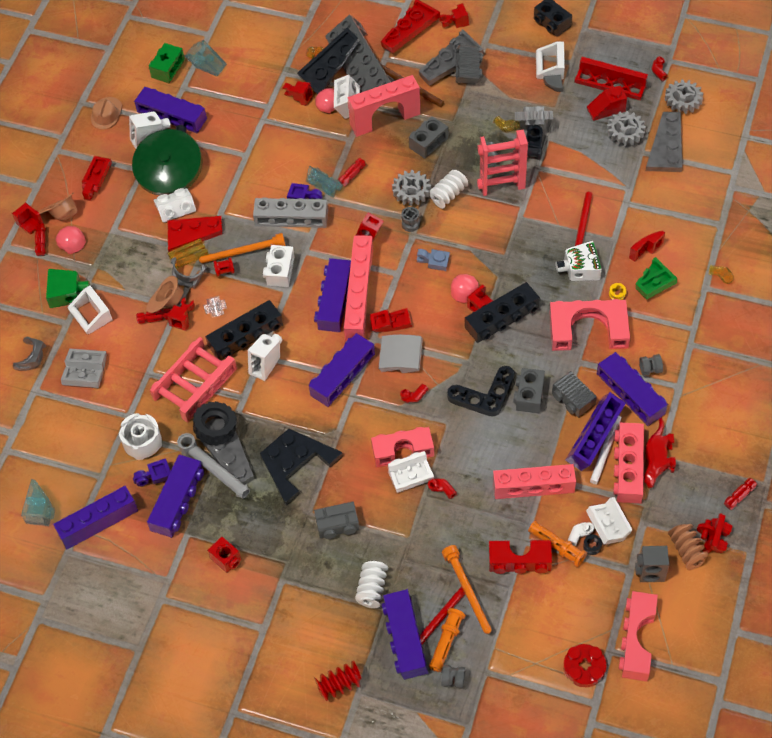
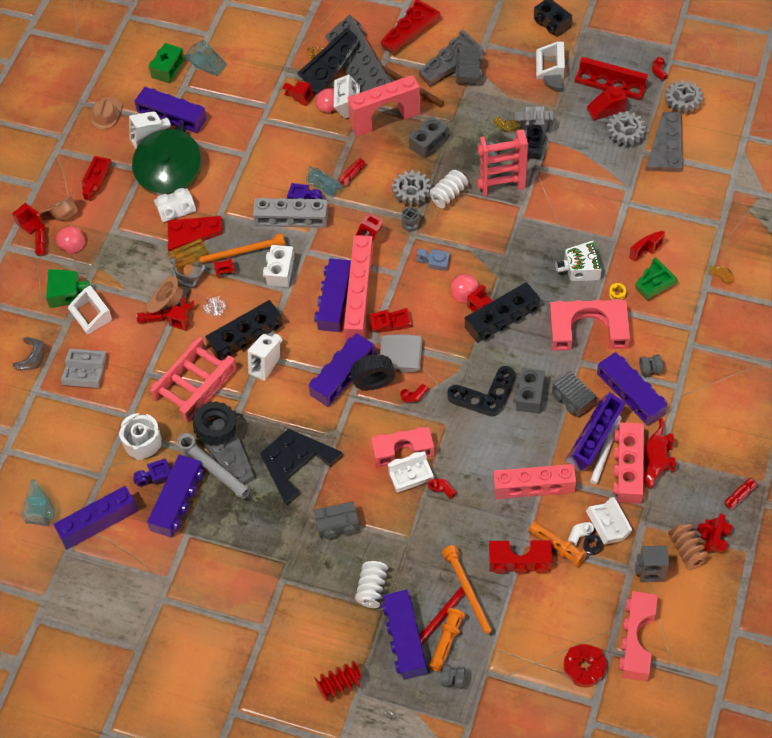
(223, 547): red brick -> none
(363, 368): none -> black tyre
(459, 17): red piece -> none
(583, 219): red bar -> none

